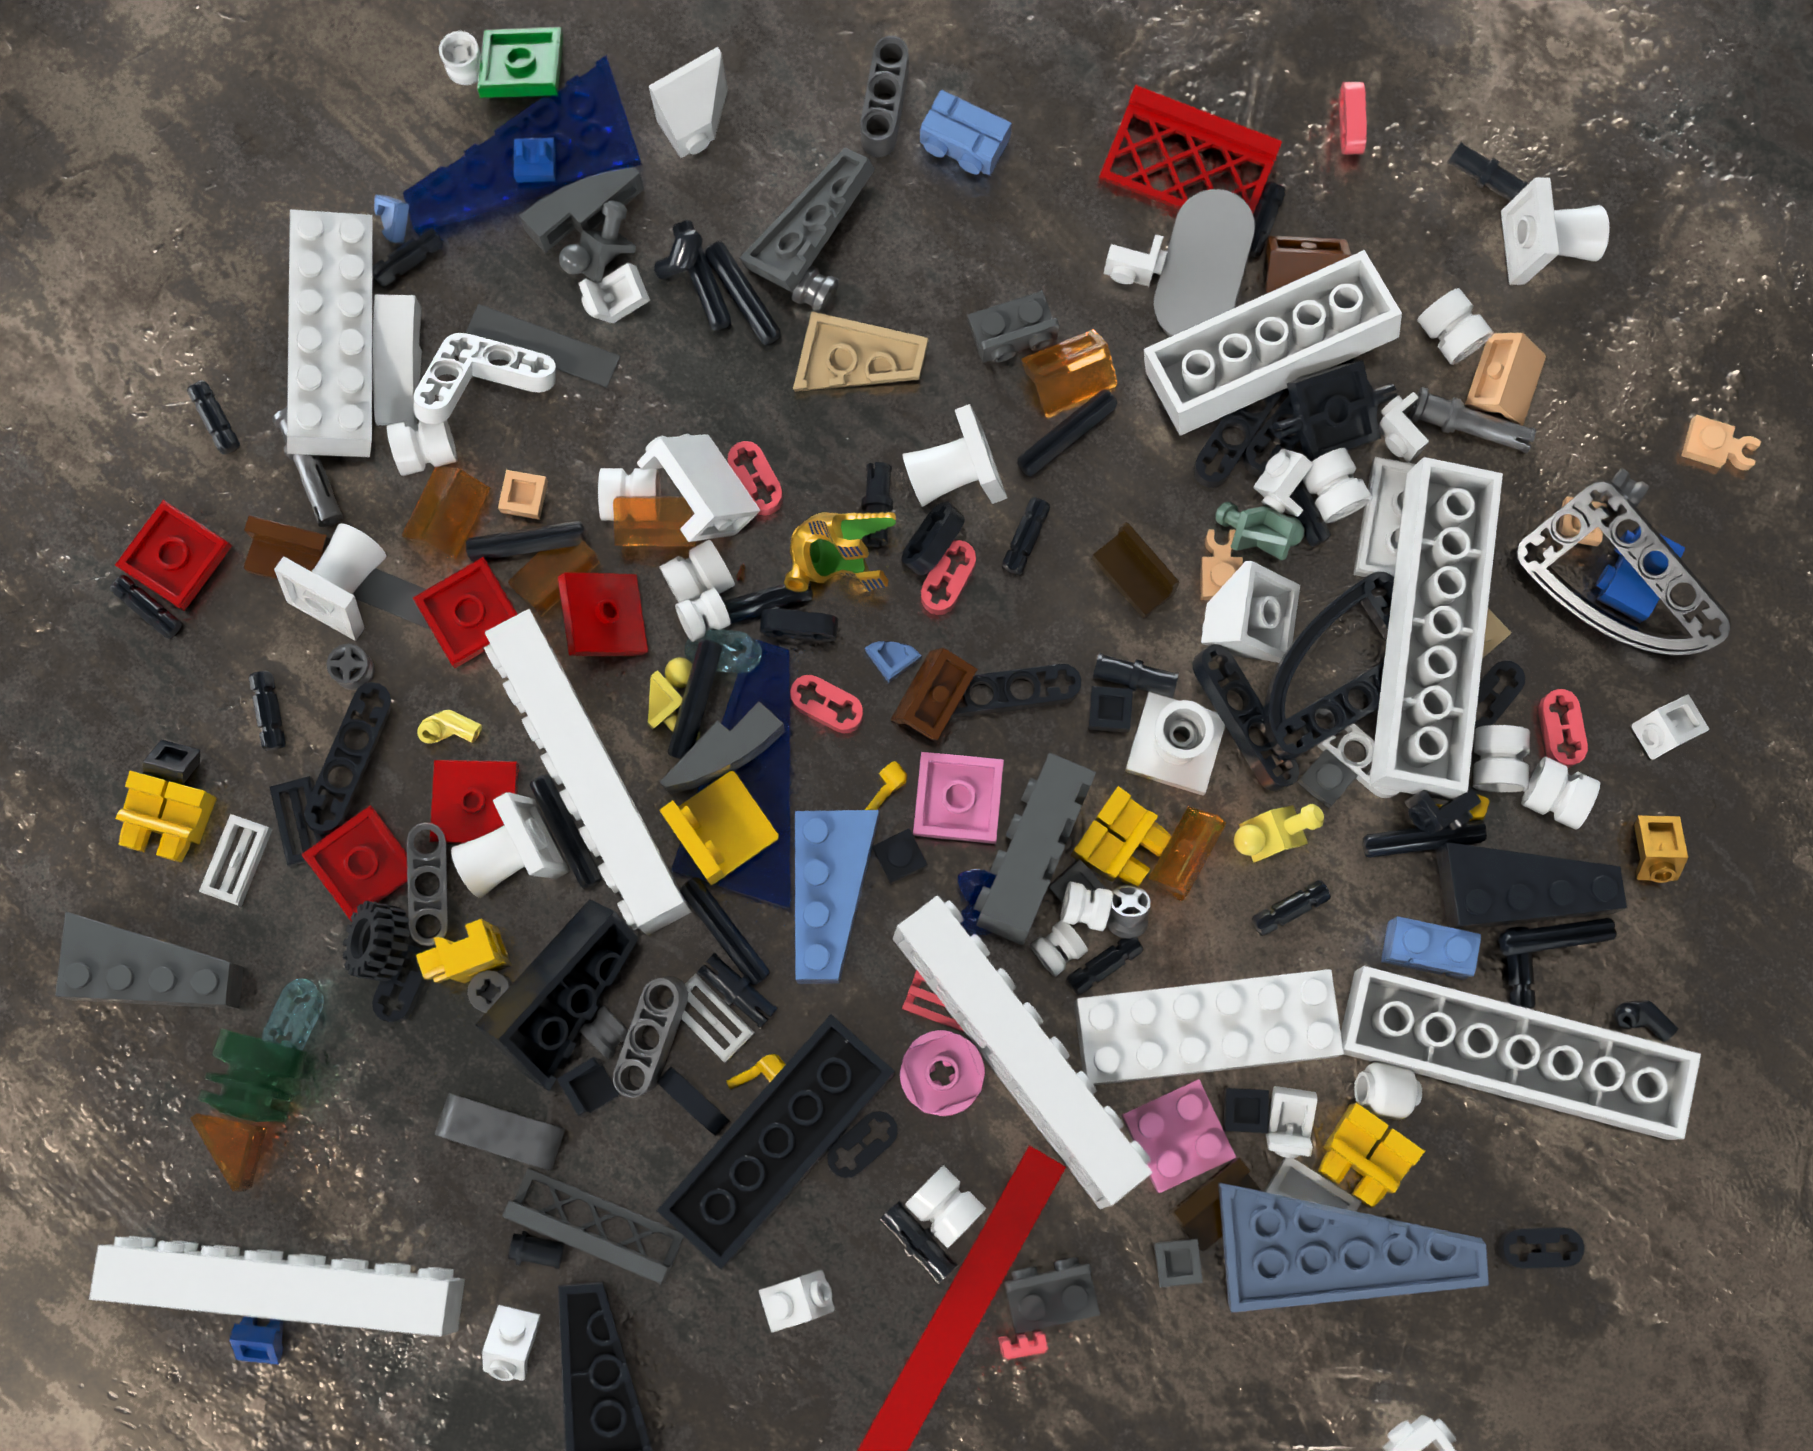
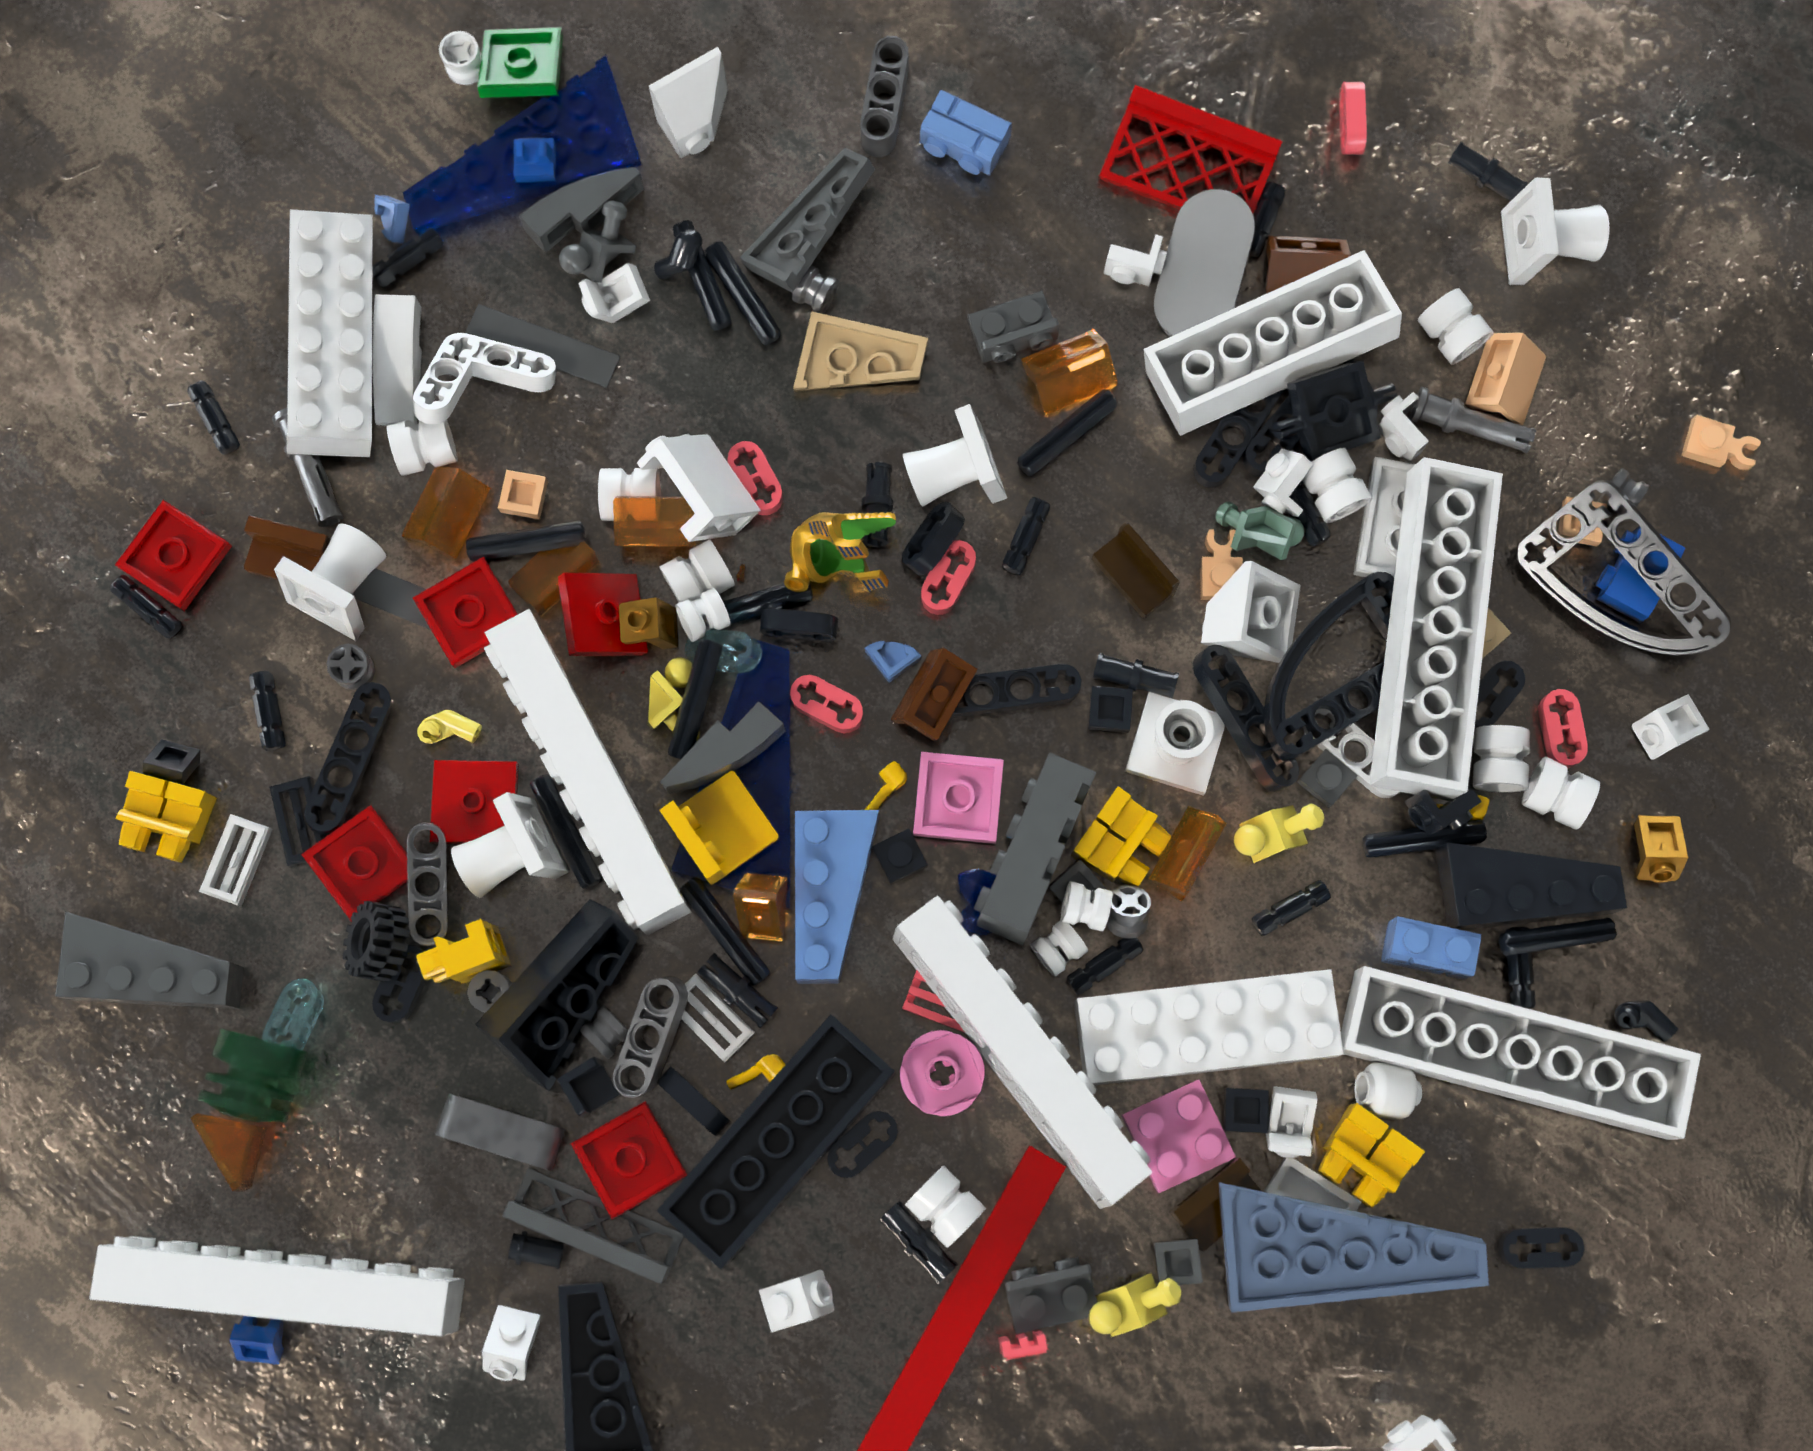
(629, 1160): none -> red plate
(650, 622): none -> pearl gold bracket
(761, 906): none -> clear orange slope
(1133, 1305): none -> light yellow piece

